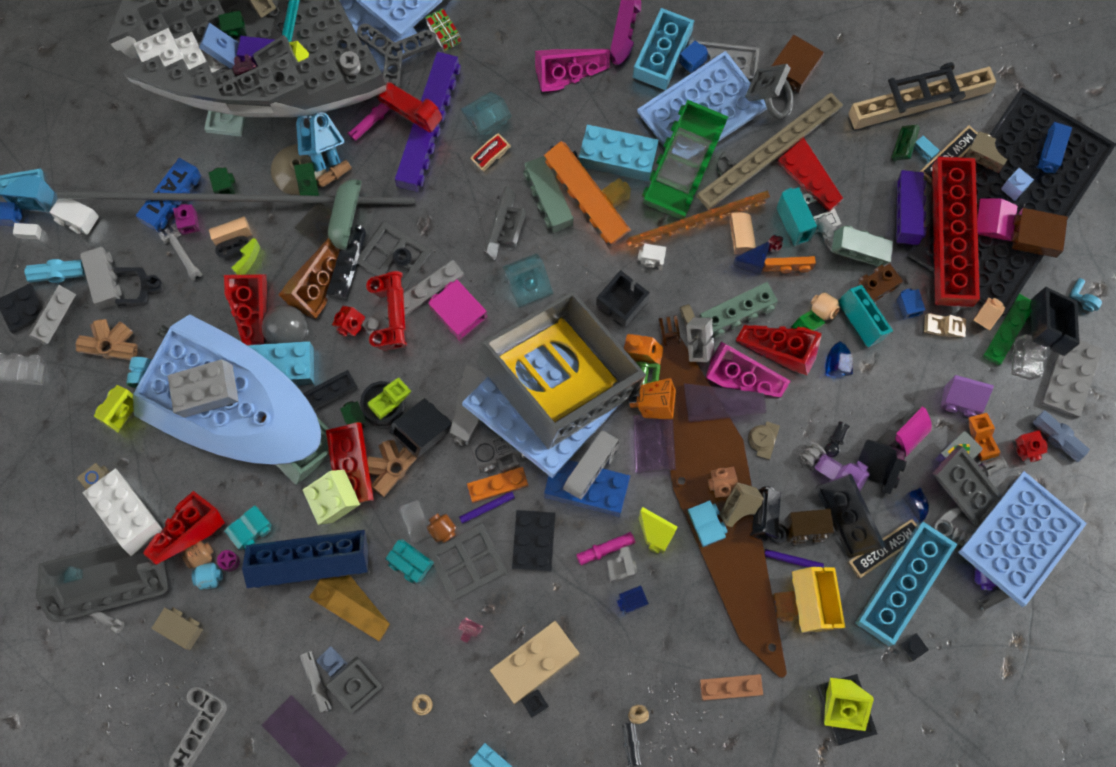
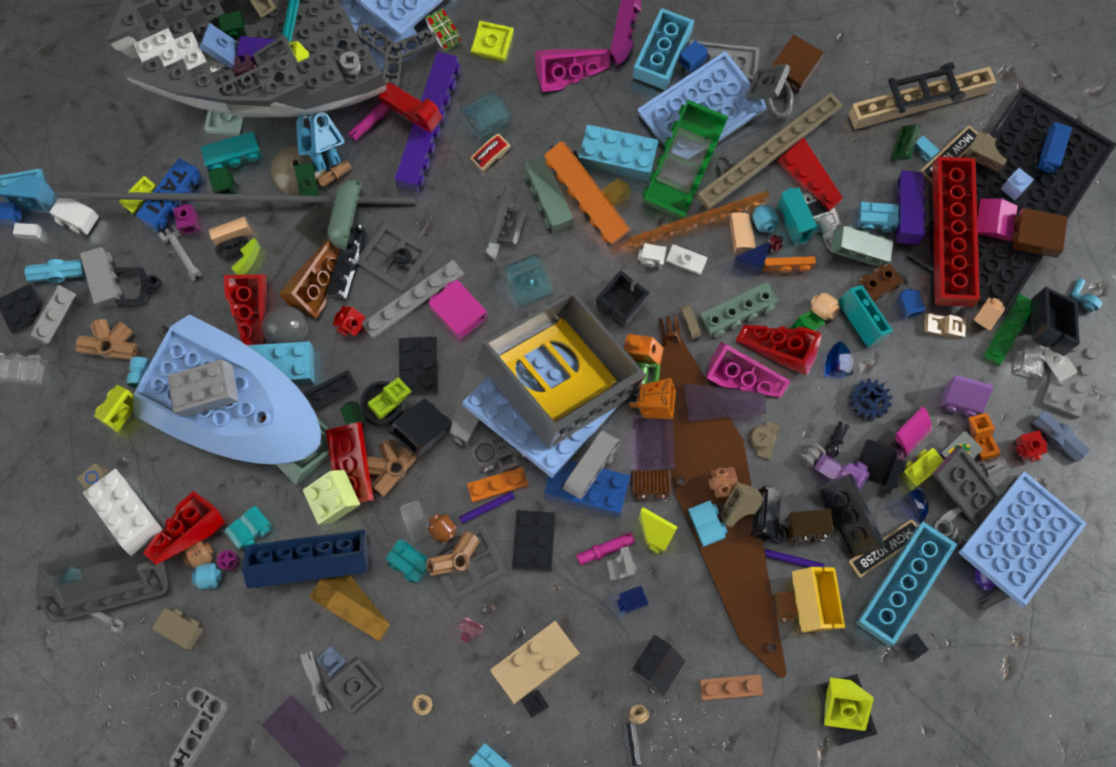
(143, 185): none -> neon yellow plate
(232, 152): none -> teal brick
(389, 286): red piece -> none
(419, 364): none -> black plate
(462, 551): none -> medium nougat piece
(492, 41): none -> neon yellow tile
(650, 484): none -> reddish brown brick
(658, 665): none -> black slope
(686, 260): none -> white plate
(700, 347): light grey piece -> none
(765, 218): none -> medium azure head
(875, 392): none -> dark blue gear
(878, 217): none -> medium azure brick
(920, 470): none -> neon yellow brick
(1060, 365): none -> white plate

